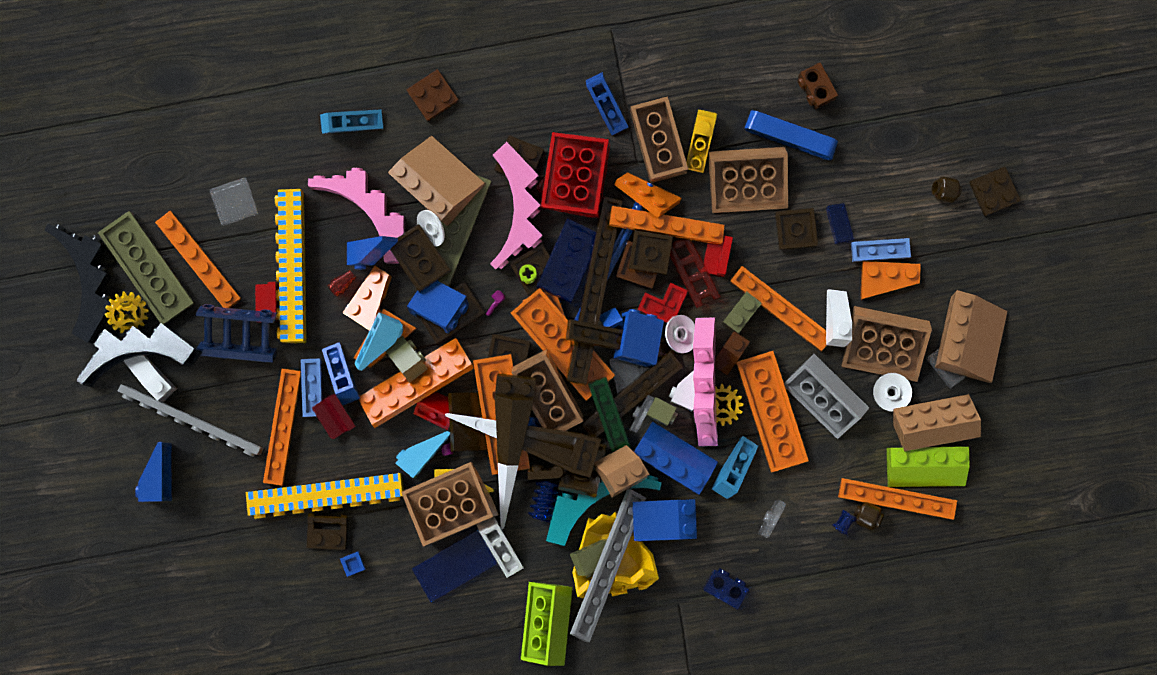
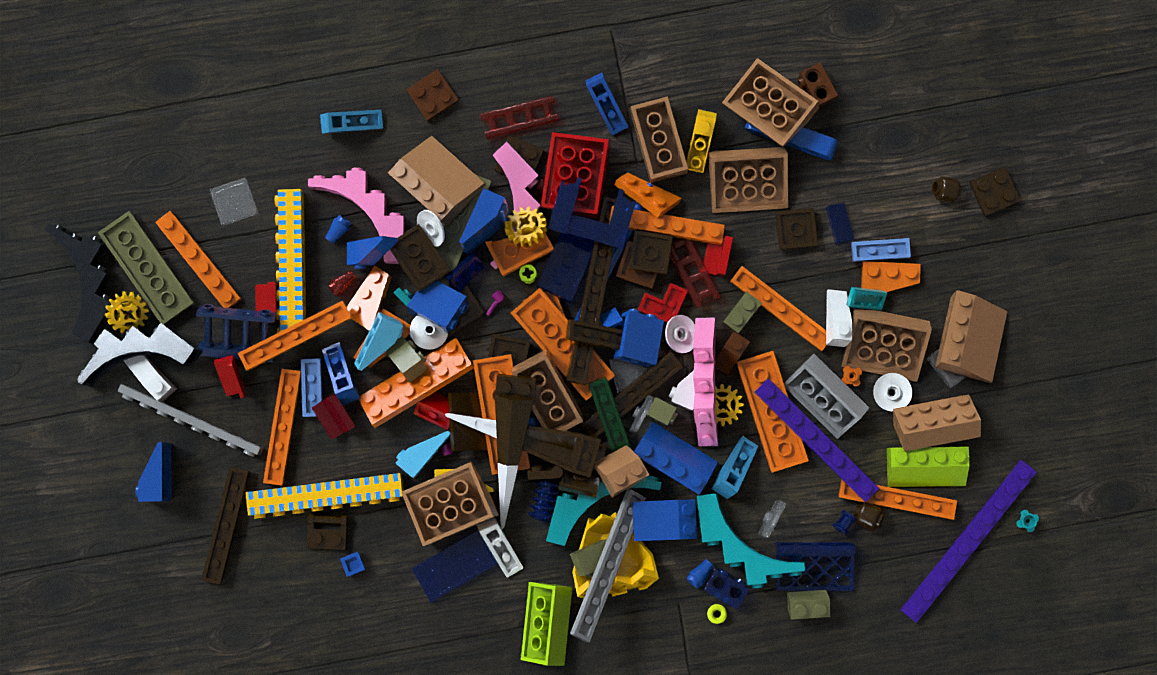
(225, 525): none -> dark brown plate
(230, 376): none -> red panel
(294, 335): none -> orange plate
(338, 228): none -> blue cone
(403, 295): none -> teal plate
(424, 339): none -> white dish
(465, 272): none -> clear blue plate
(485, 220): none -> blue slope
(512, 257): none -> orange wing
(525, 226): none -> yellow gear
(530, 121): none -> clear red bar
(609, 234): none -> clear blue wedge
(699, 574): none -> blue cone
(717, 620): none -> neon yellow plate
(757, 566): none -> teal arch
(771, 103): none -> medium nougat slope
(808, 604): none -> olive brick
(816, 439): none -> dark purple plate
(817, 549): none -> clear blue fence
(856, 375): none -> orange plate
(866, 298): none -> teal plate
(968, 541): none -> dark purple plate
(1033, 519): none -> teal plate

